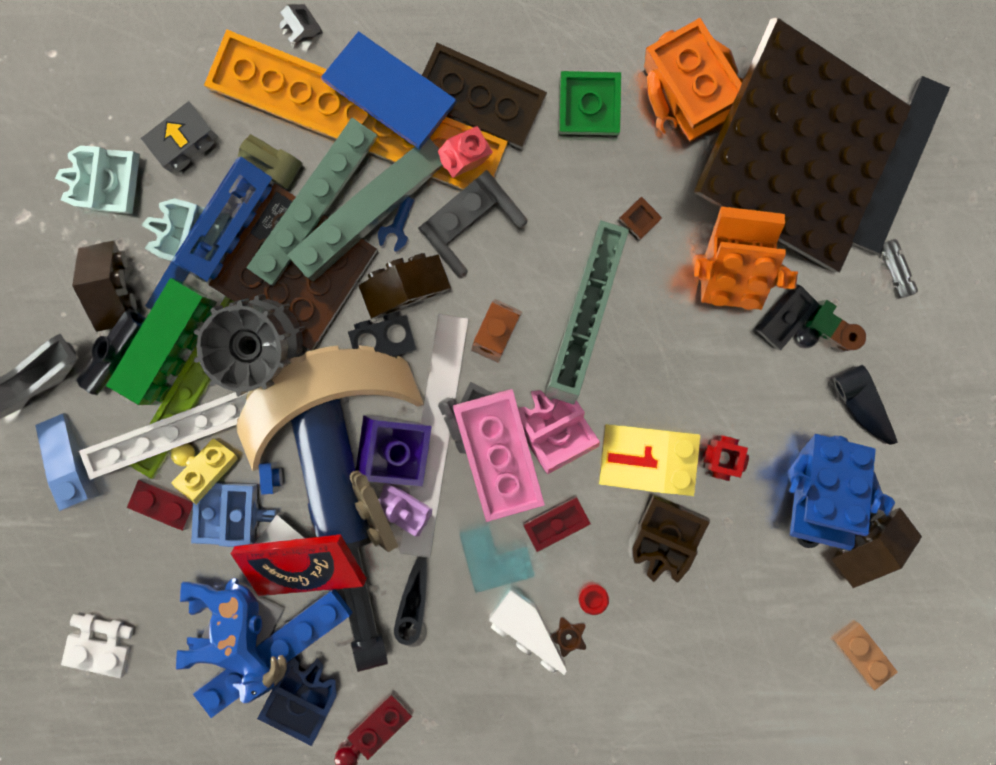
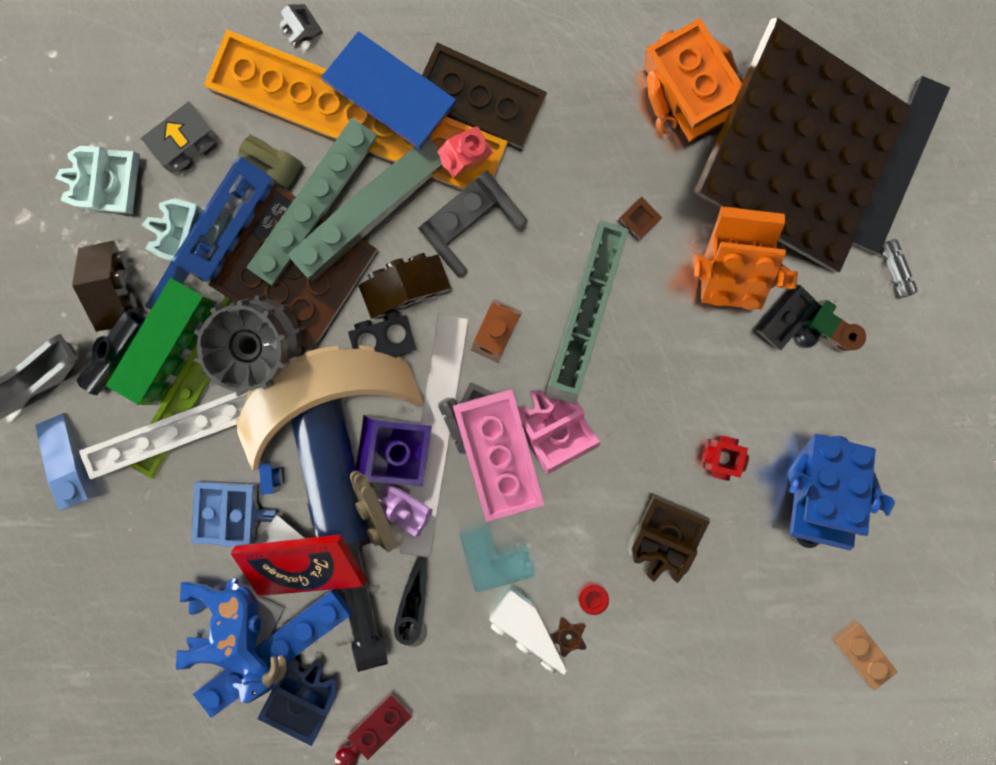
(95, 654): white plate -> none
(161, 504): dark red plate -> none
(201, 470): light yellow plate -> none
(396, 227): blue bar -> none
(556, 524): dark red plate -> none
(590, 103): green plate -> none
(649, 459): light yellow slope -> none
(865, 403): black piece -> none
(881, 551): dark brown brick -> none

